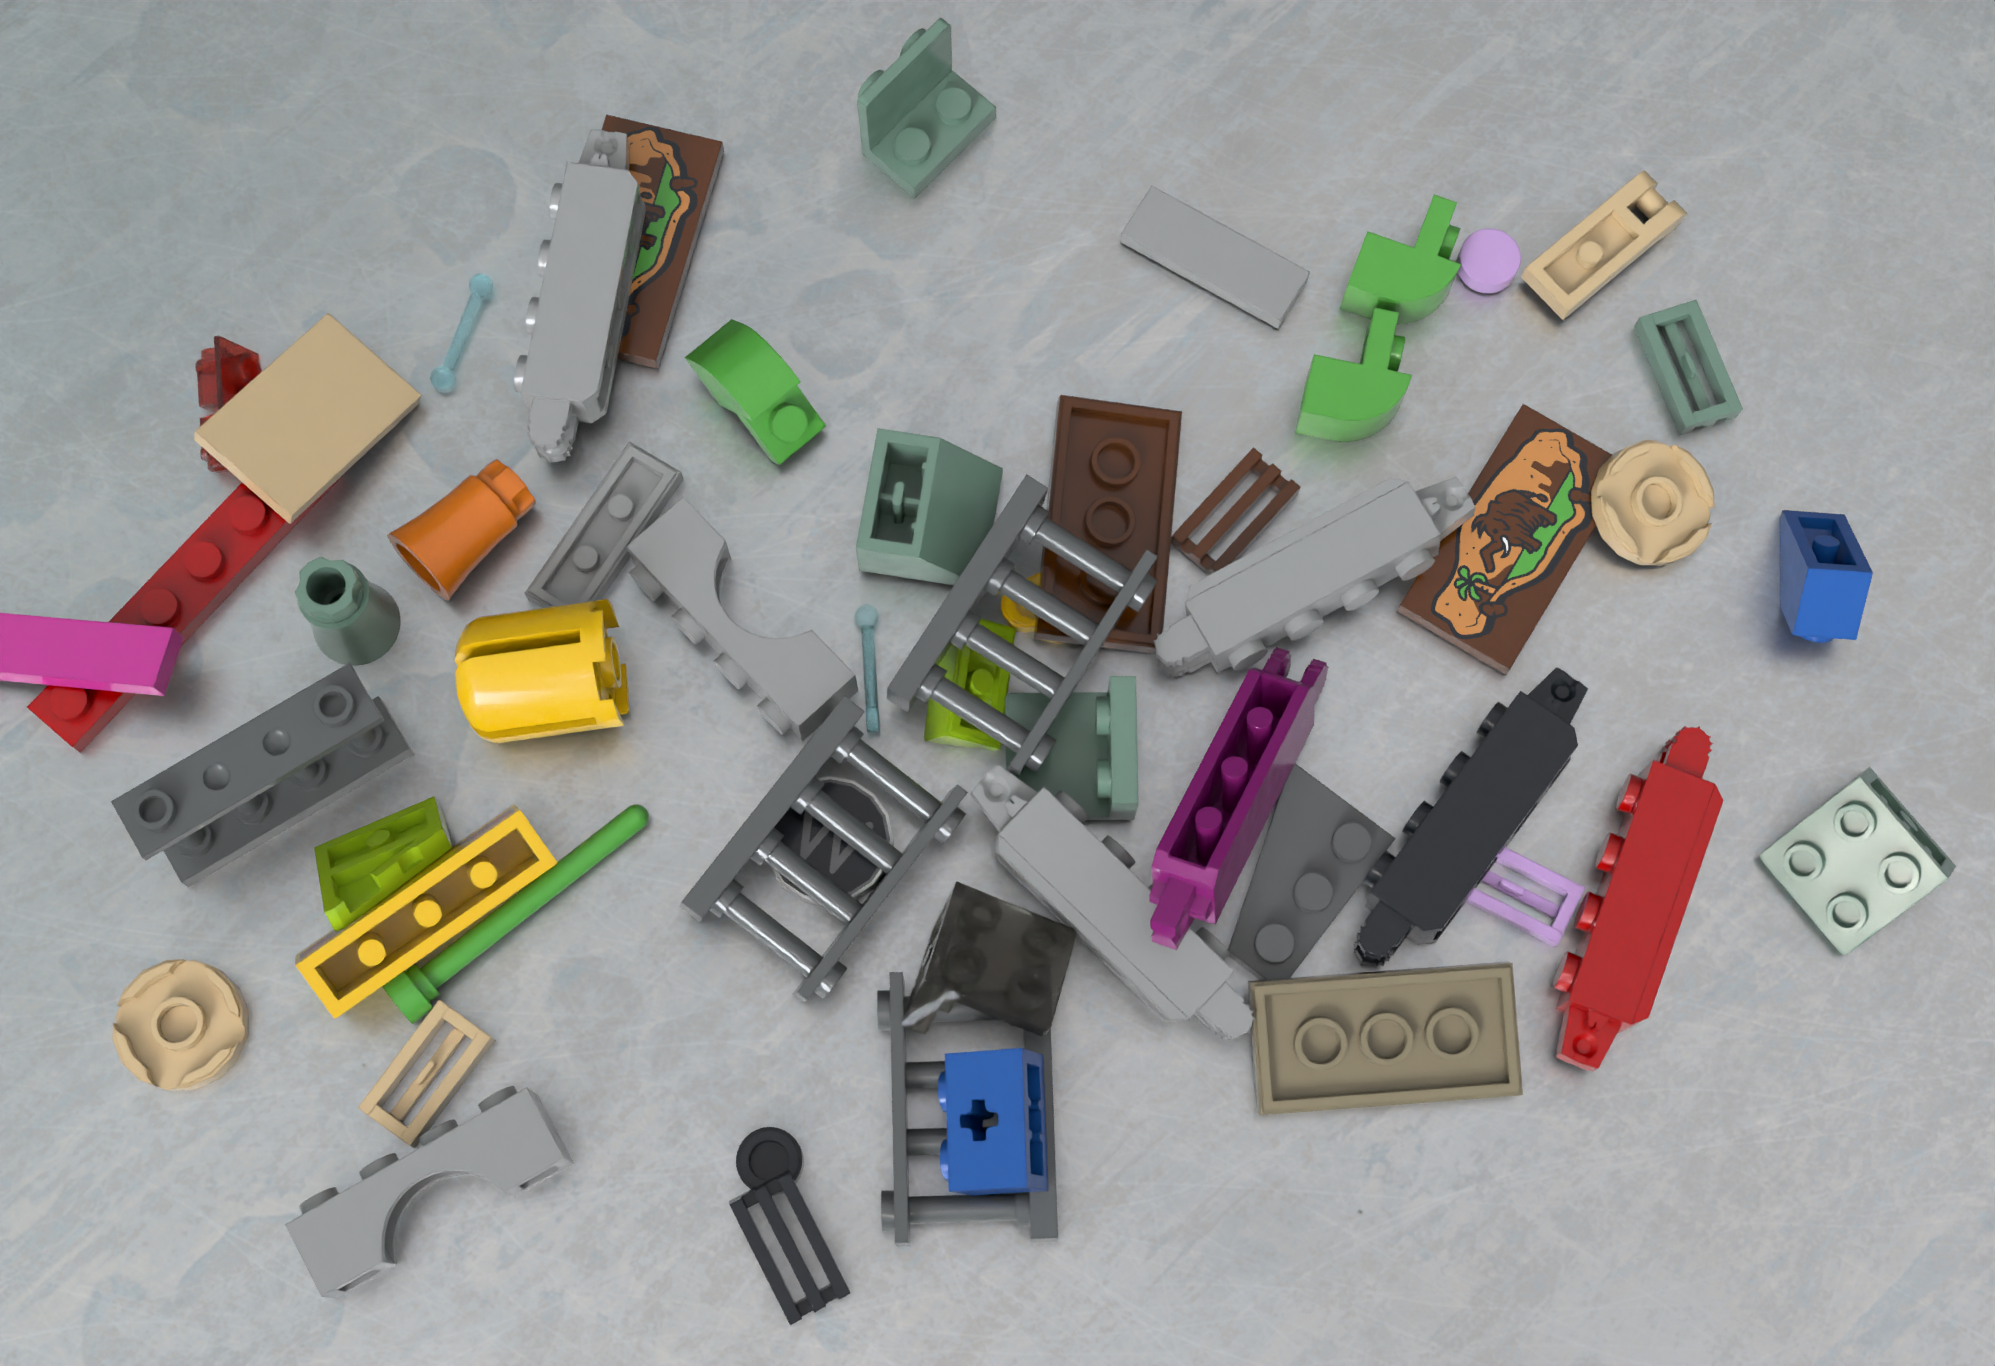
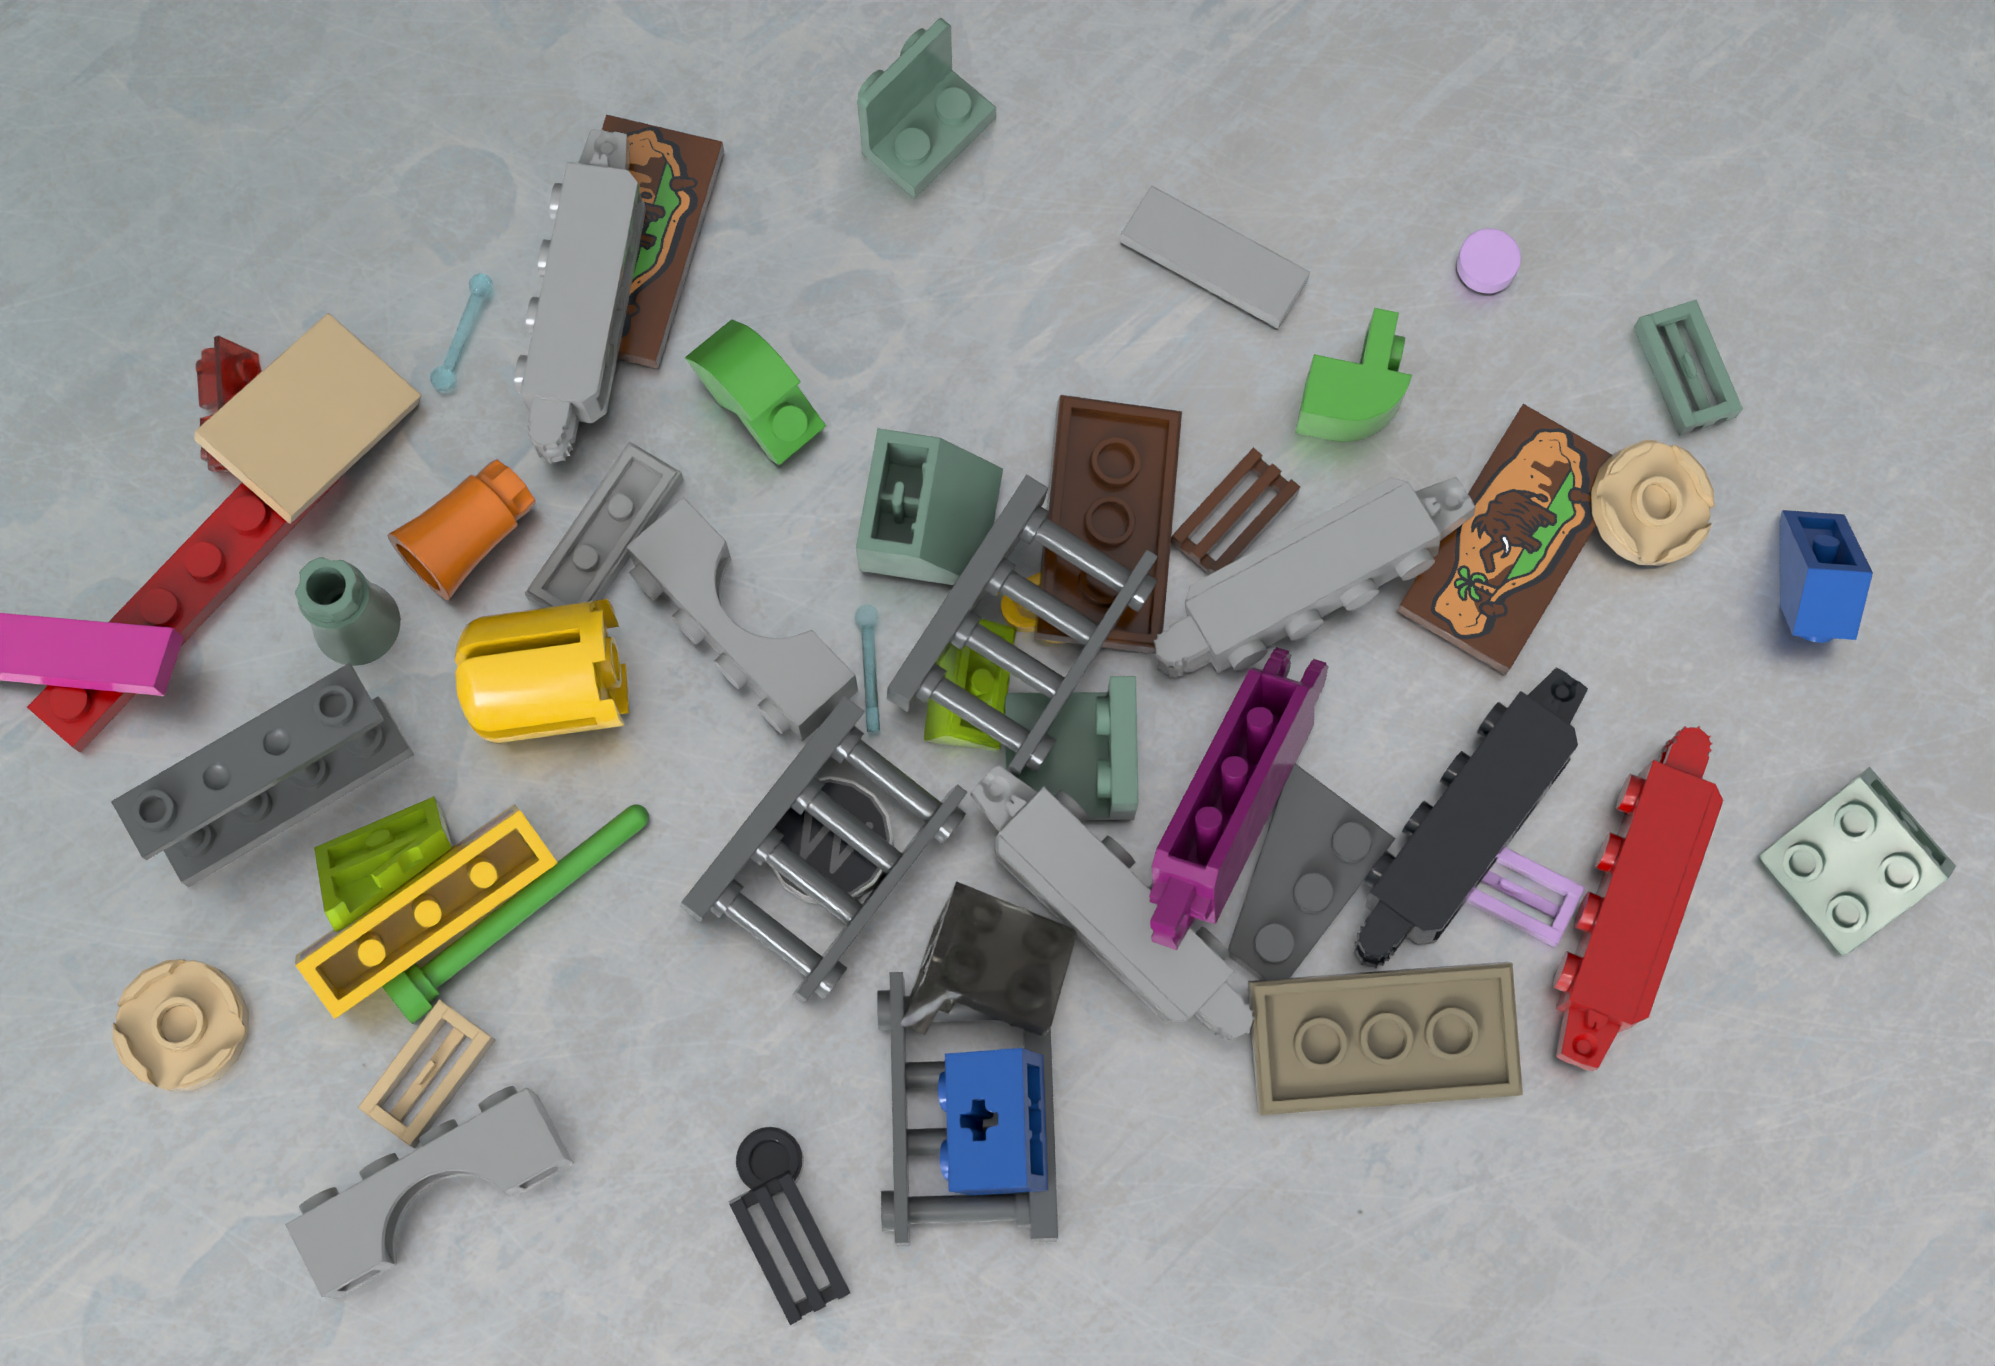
(1404, 276): bright green brick -> none
(1602, 245): tan plate -> none

